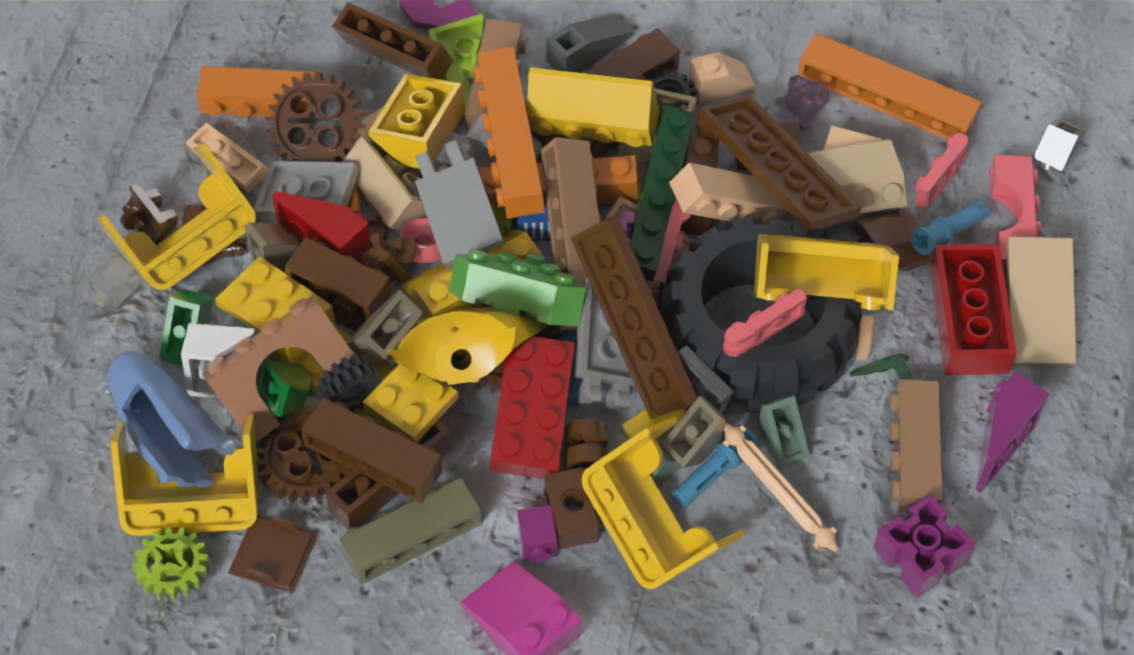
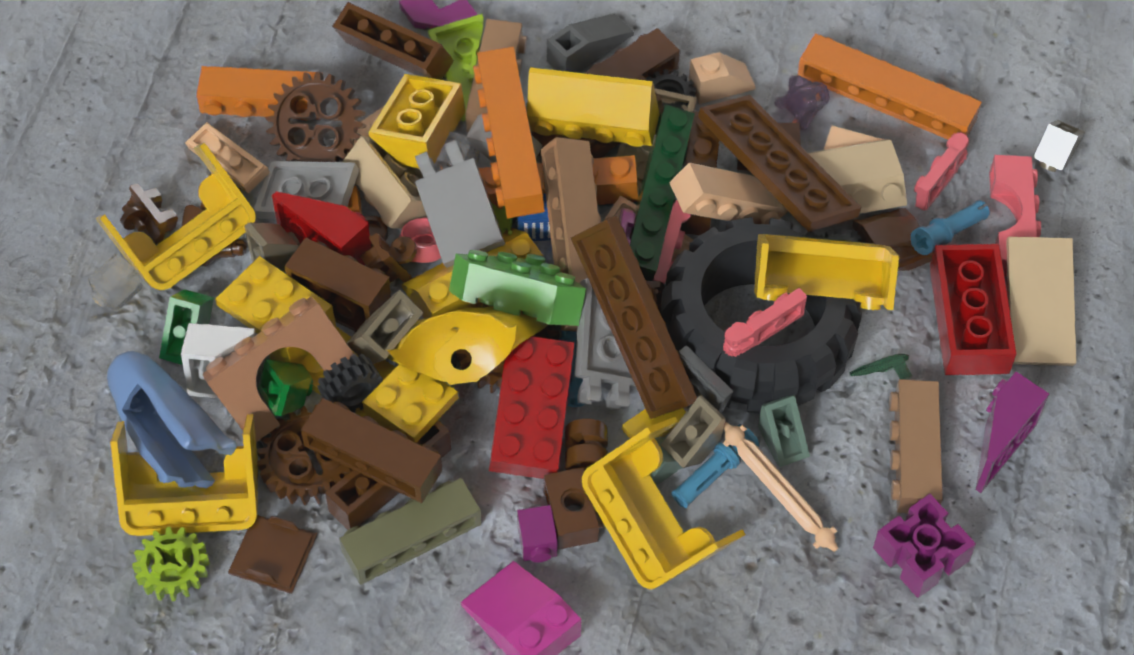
(864, 338): light nougat tile -> none

